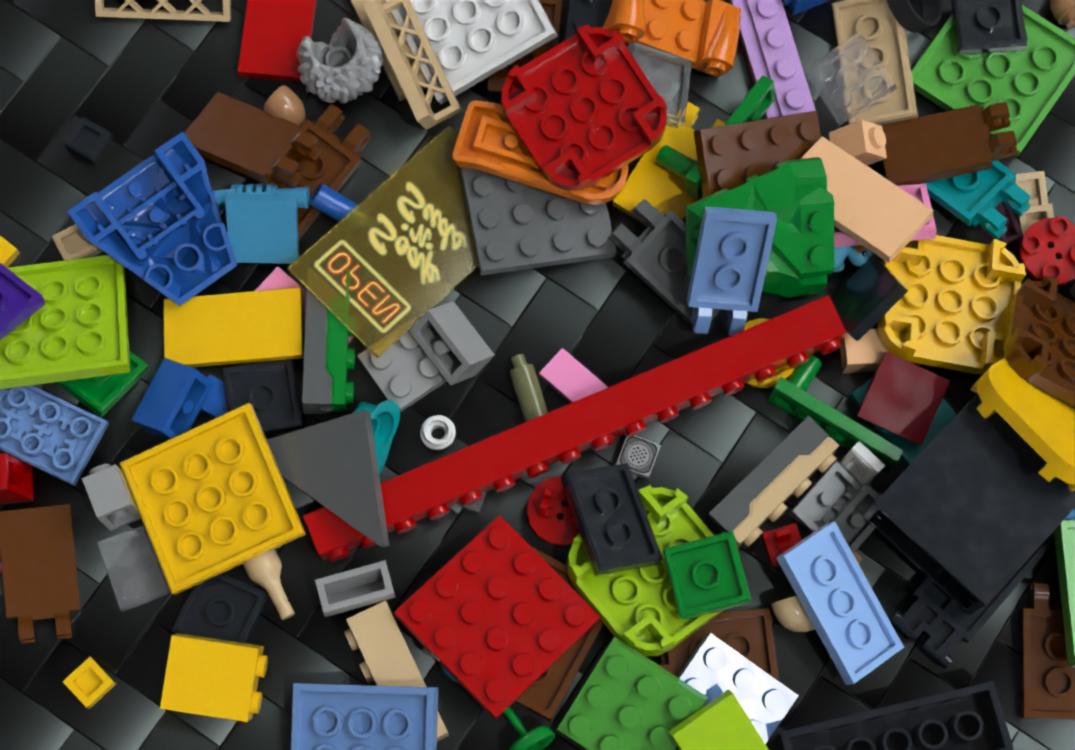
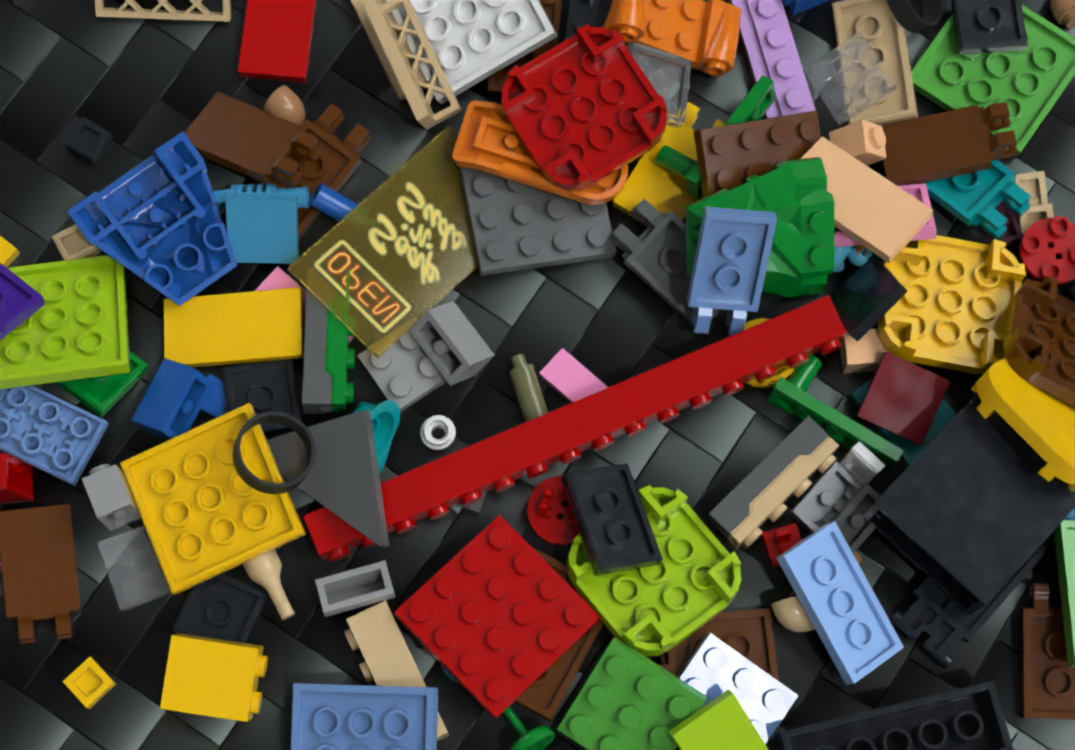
(289, 421): none -> black tyre
(343, 66): light grey hair -> none
(639, 455): tile -> none
(707, 575): green tile -> none

